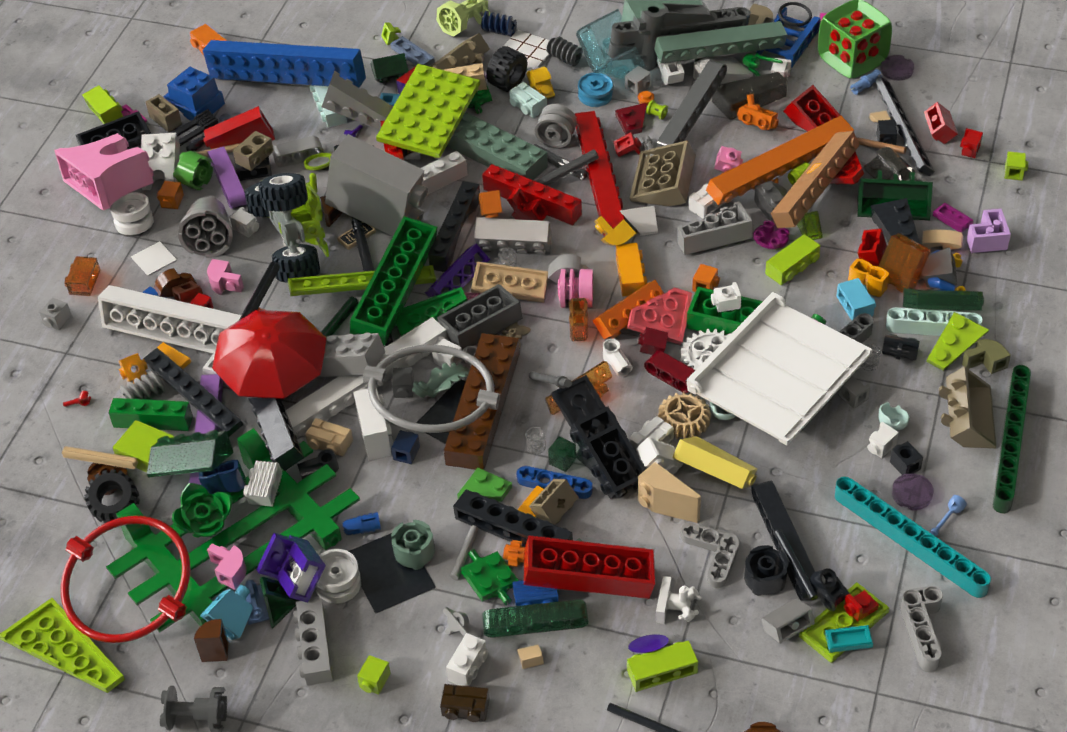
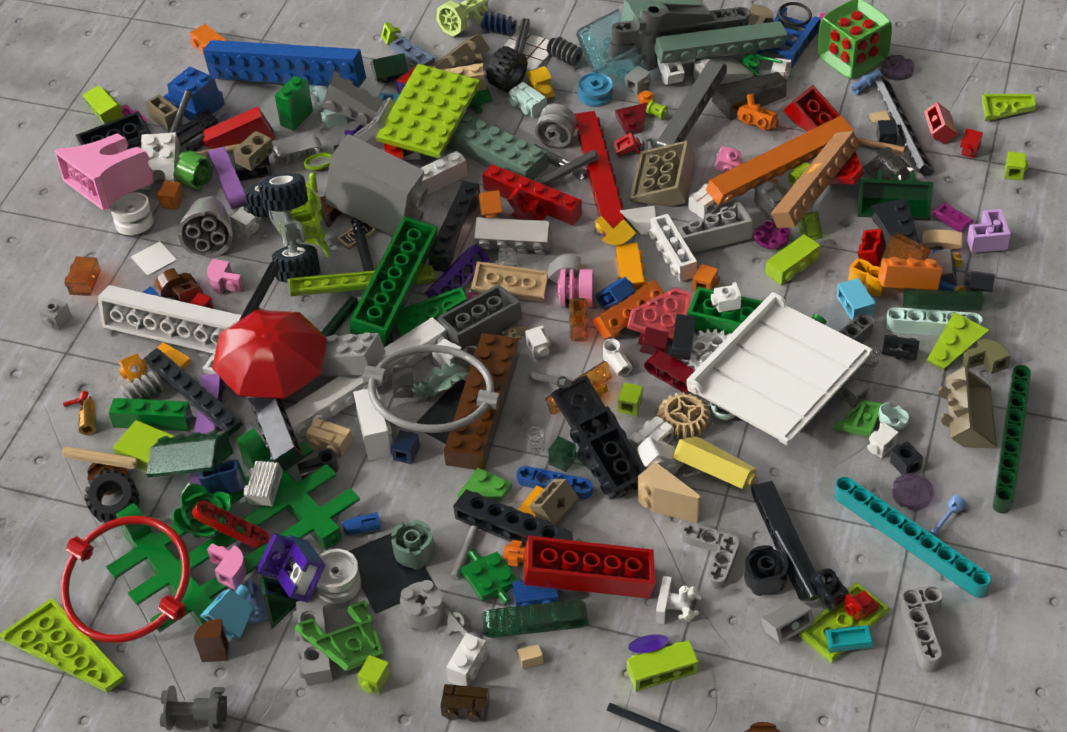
(87, 418): none -> pearl gold hinge
(181, 110): none -> dark grey bar
(231, 523): none -> red beam
(293, 103): none -> green brick
(349, 645): none -> bright green wing
(377, 123): none -> light grey beam
(422, 606): none -> light grey brick
(522, 35): none -> dark grey axle
(537, 342): none -> white brick
(615, 293): none -> blue brick
(630, 399): none -> lime brick
(673, 247): none -> white brick
(683, 337): none -> black beam
(861, 419): none -> bright green wing
(910, 273): none -> orange brick
(980, 281): none -> black brick
(1005, 105): none -> lime wing

